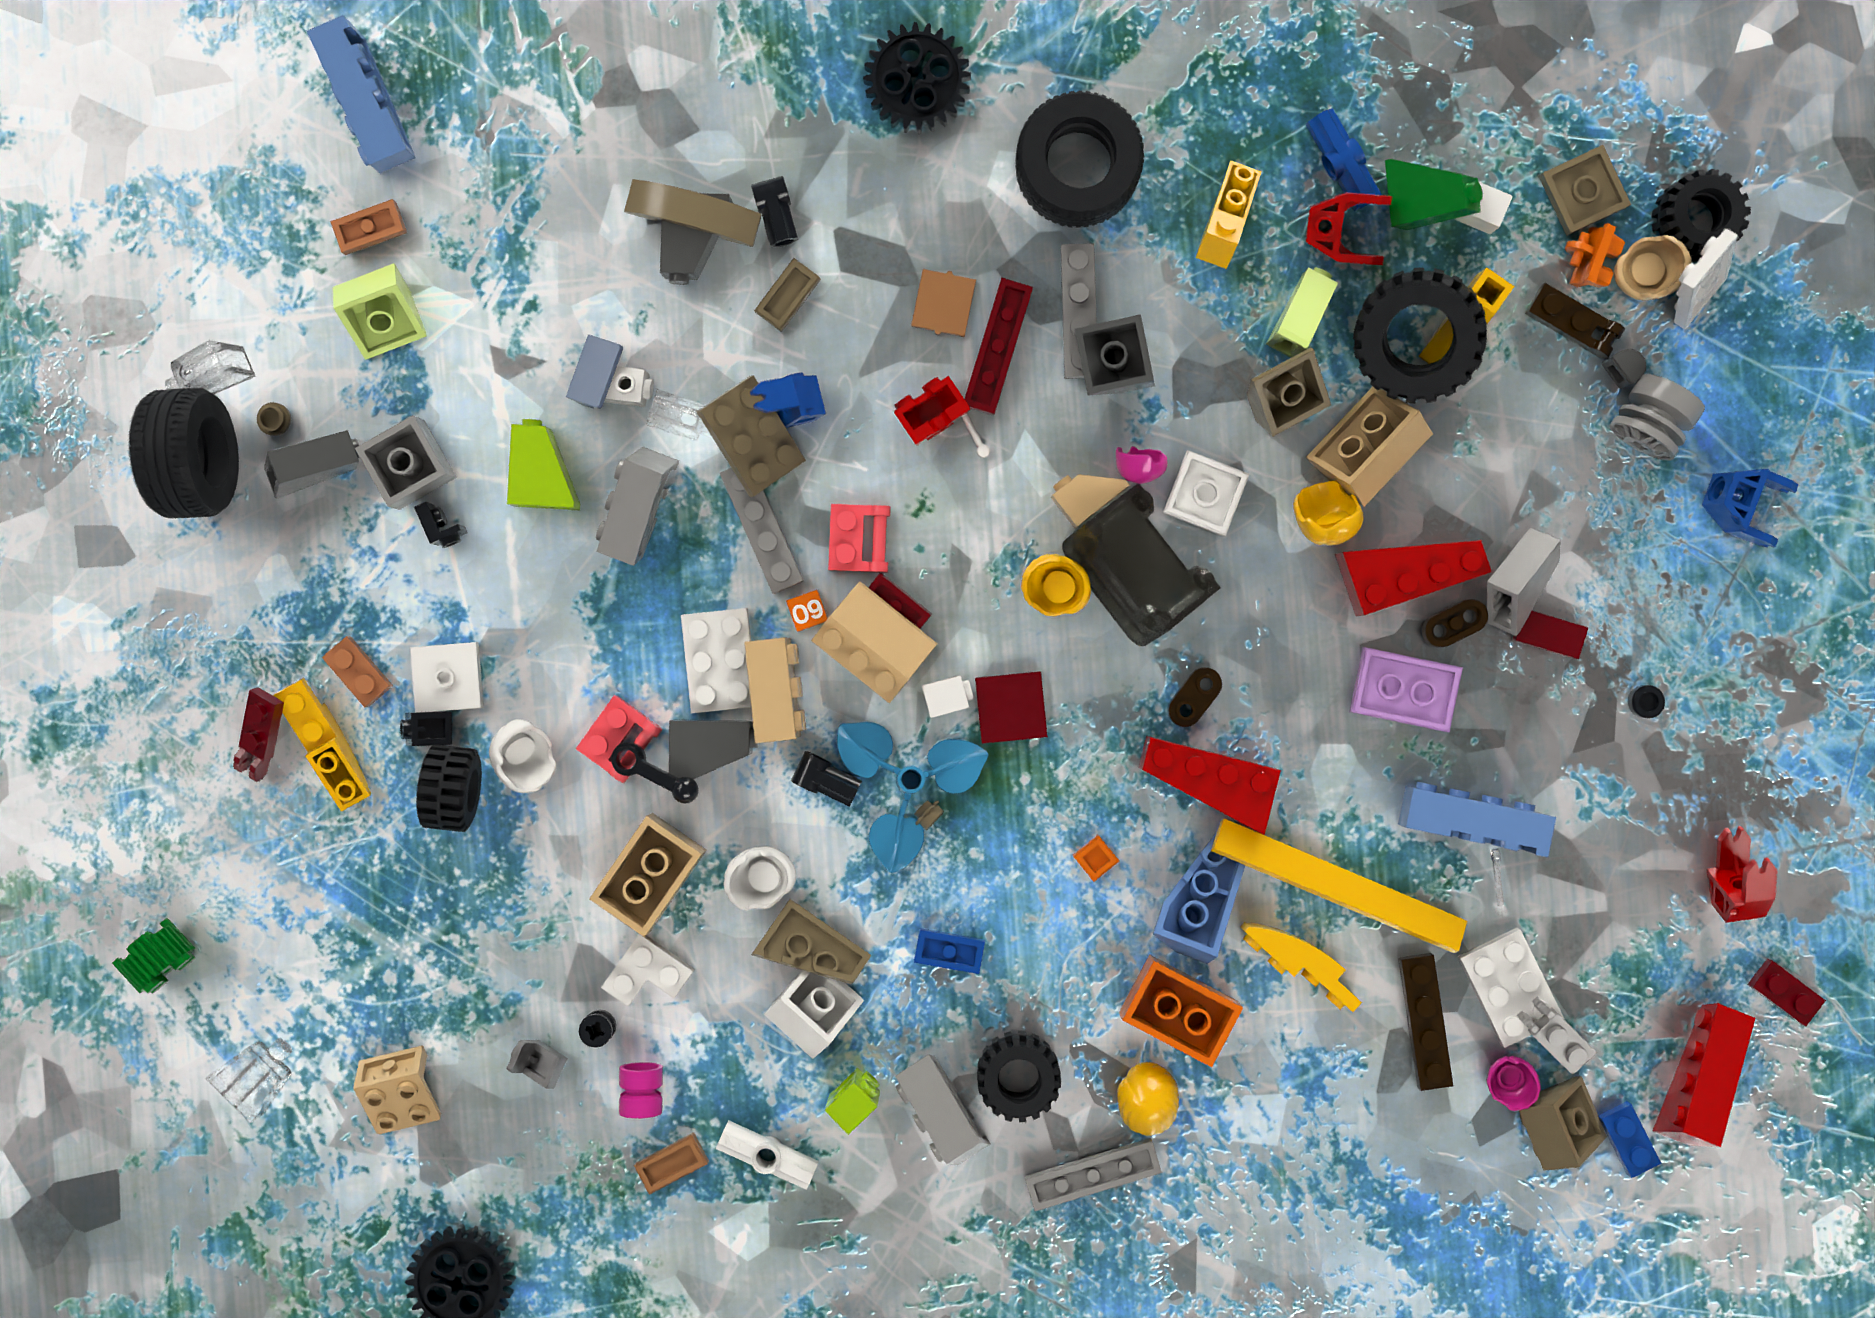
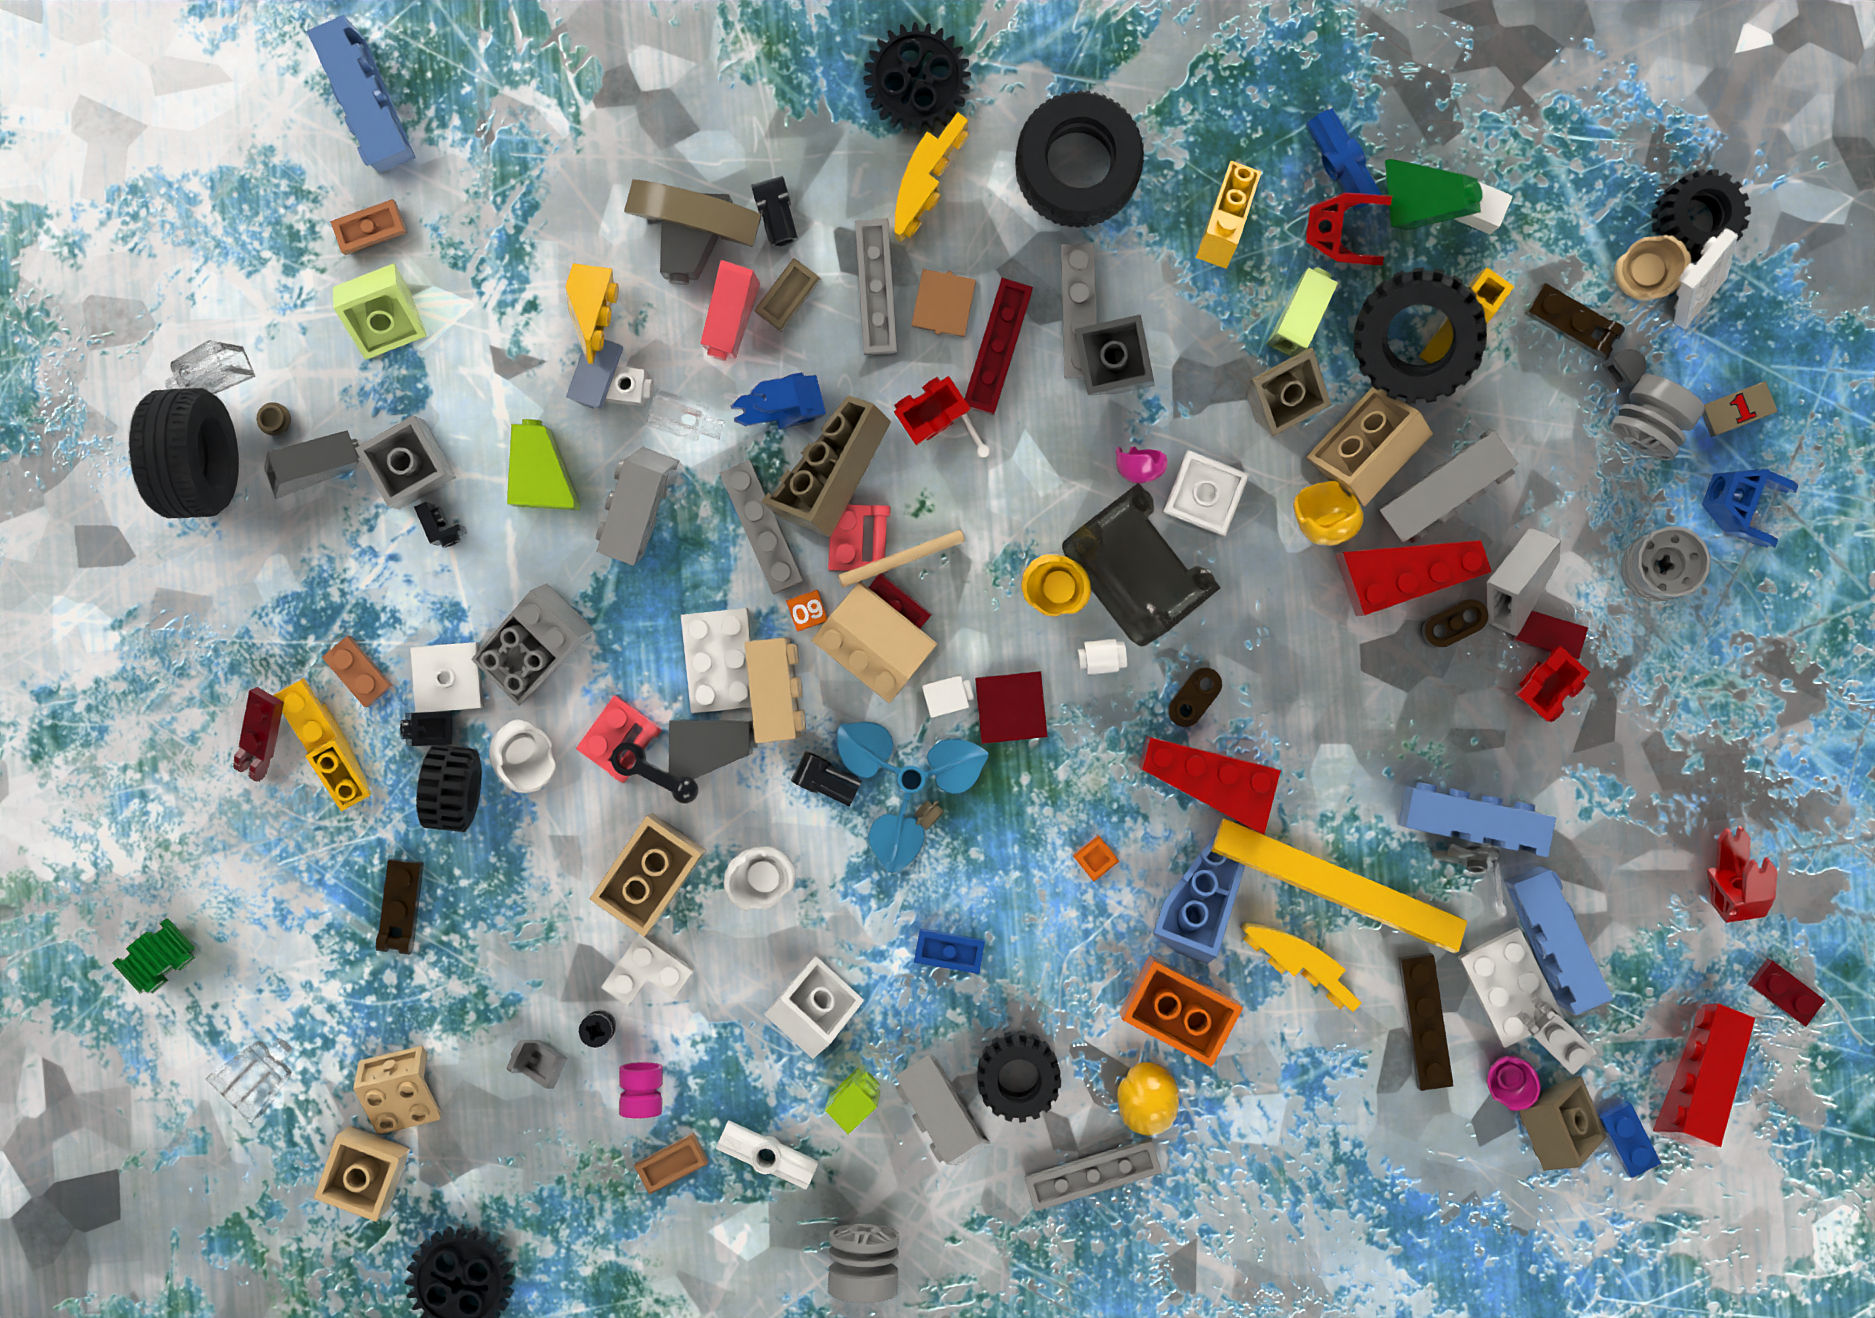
(362, 1173): none -> tan brick
(400, 905): none -> dark brown plate
(532, 643): none -> light grey slope
(589, 302): none -> yellow slope
(729, 310): none -> coral slope
(749, 439): dark tan plate -> none
(811, 945): dark tan wing -> none
(830, 468): none -> dark tan wedge
(863, 1263): none -> light grey wheel
(876, 286): none -> light grey plate
(901, 558): none -> tan bar
(918, 186): none -> yellow slope
(1085, 495): tan slope -> none
(1102, 656): none -> white brick
(1406, 689): lavender tile -> none
(1449, 486): none -> light grey wedge
(1475, 858): none -> dark grey plate
(1551, 682): none -> red cylinder
(1557, 940): none -> medium blue wedge
(1584, 190): dark tan plate -> none
(1589, 255): orange hips -> none
(1646, 701): black tile -> none
(1679, 552): none -> light grey wheel
(1738, 409): none -> dark tan tile

